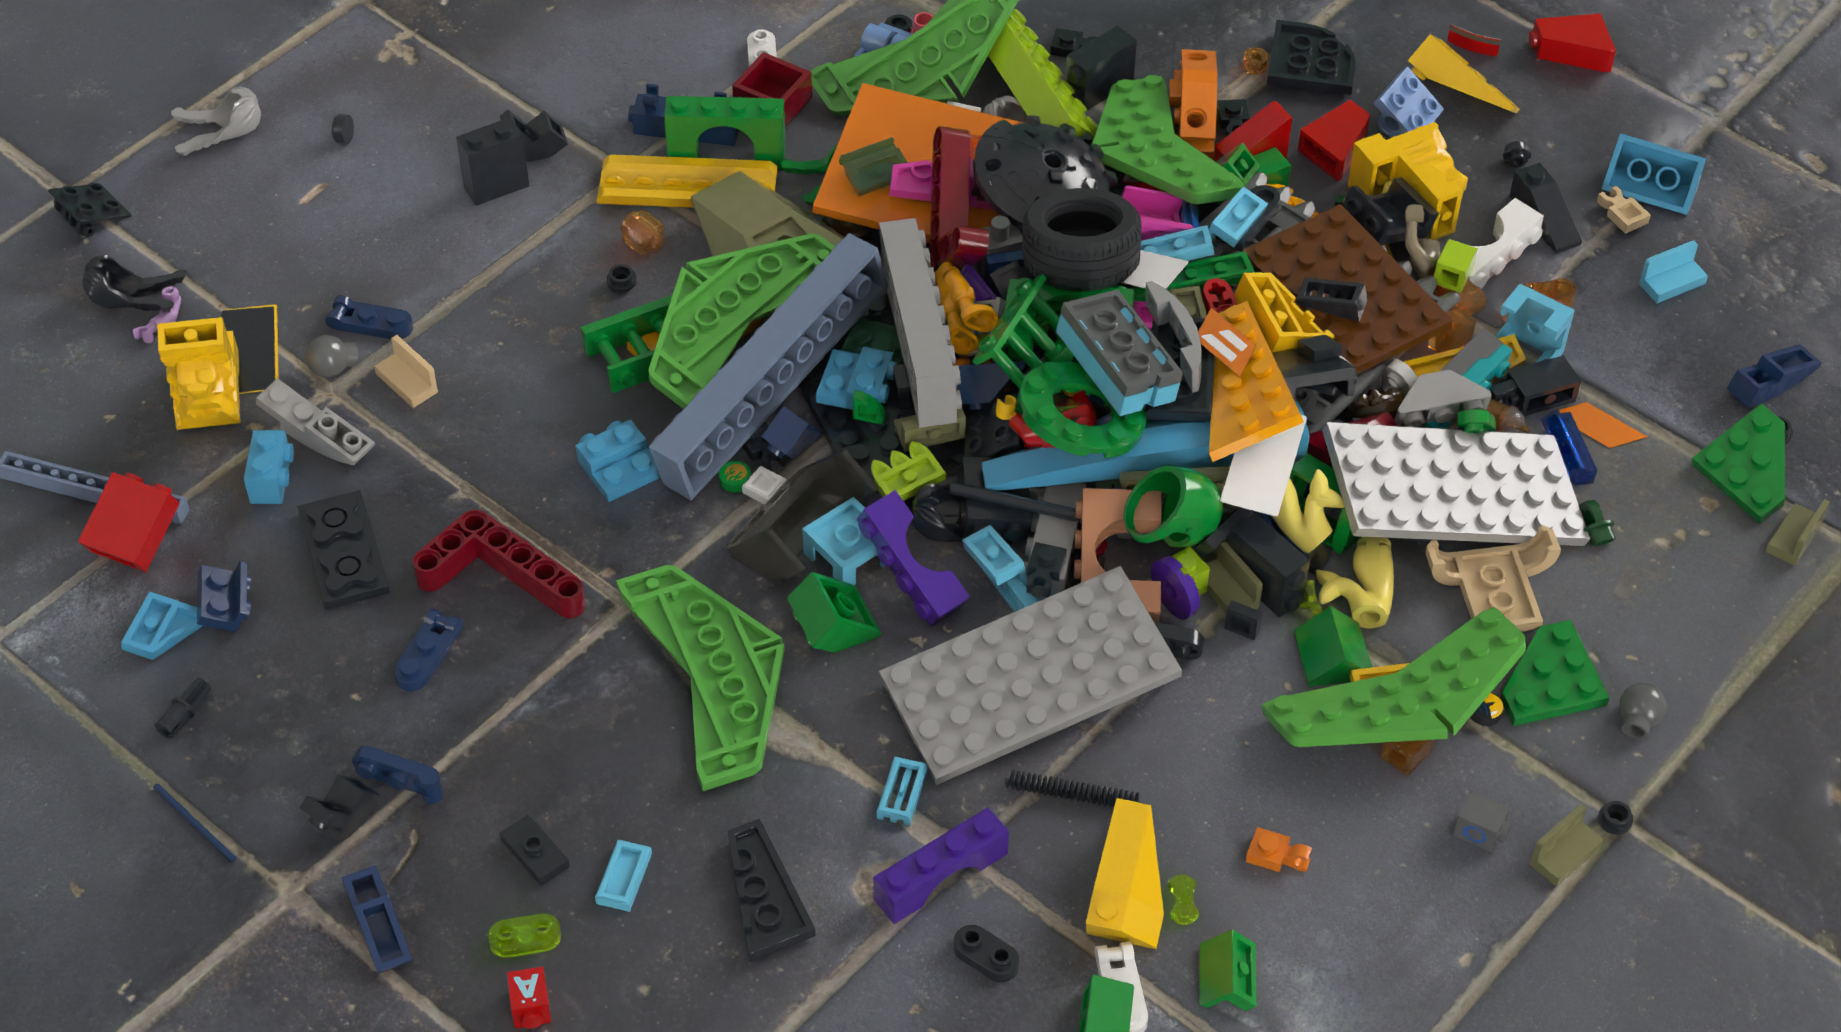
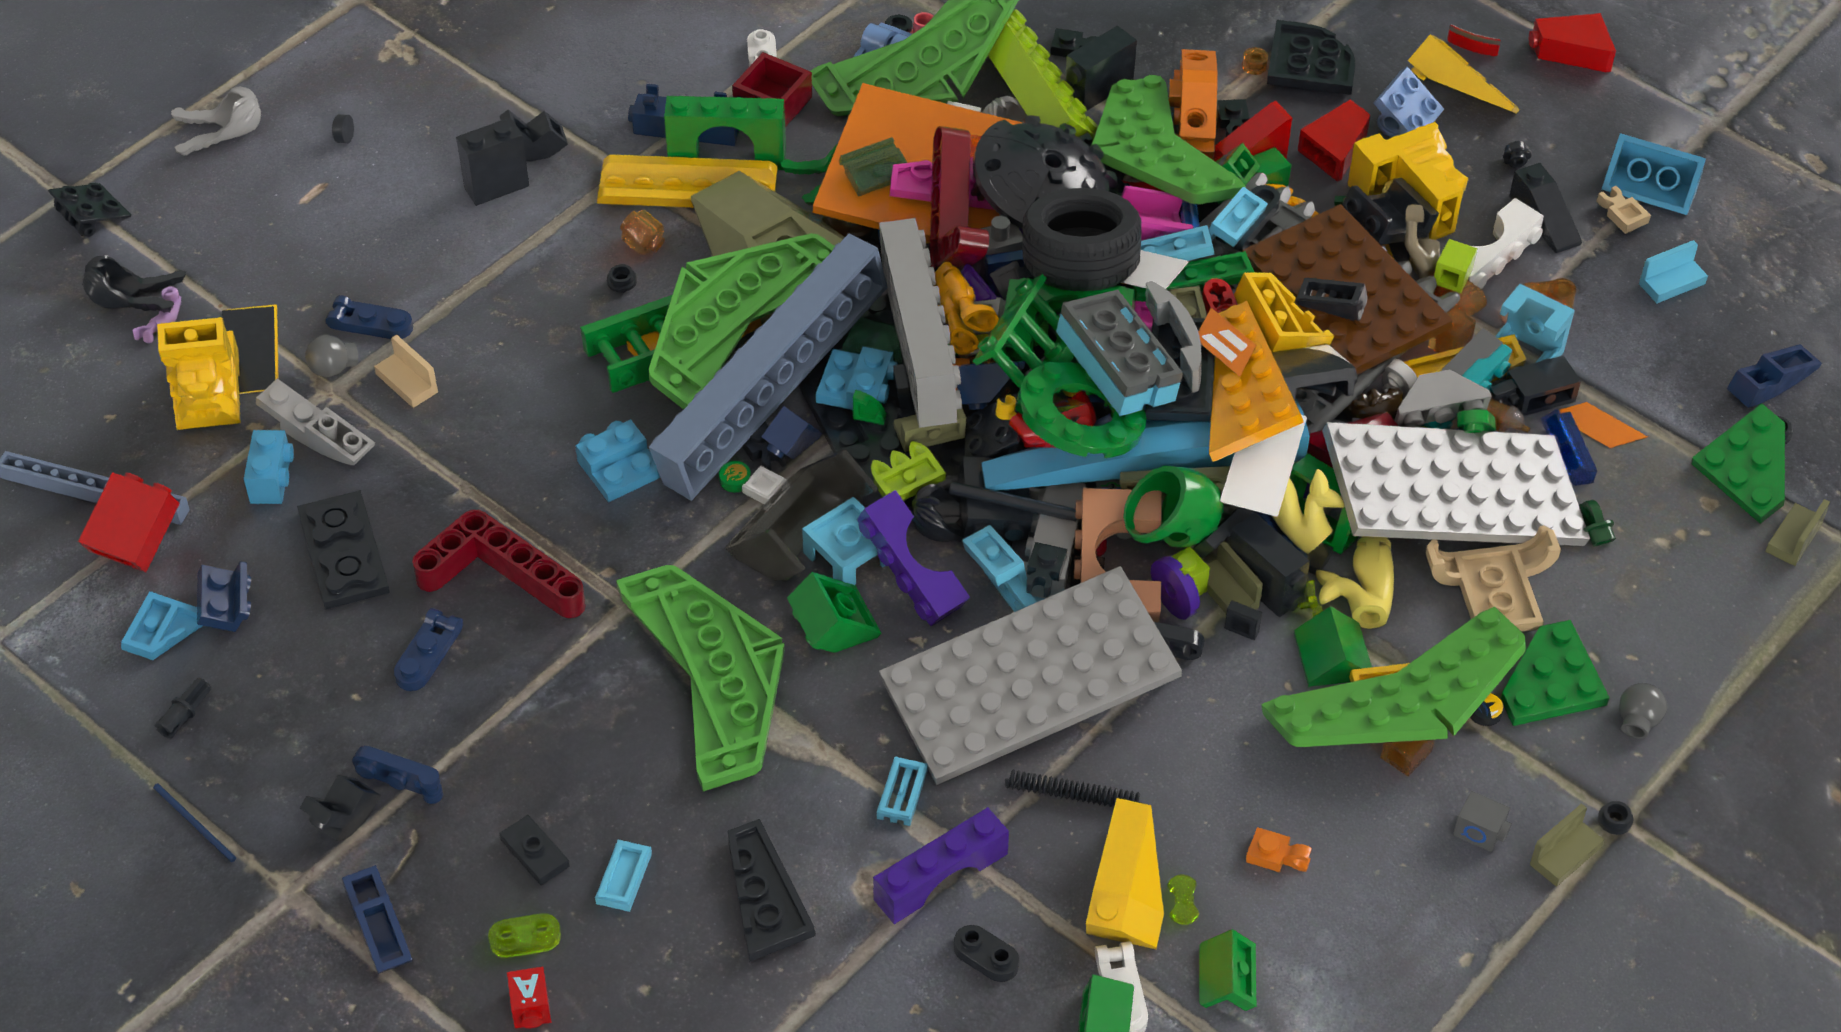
(1319, 348): black tile -> none

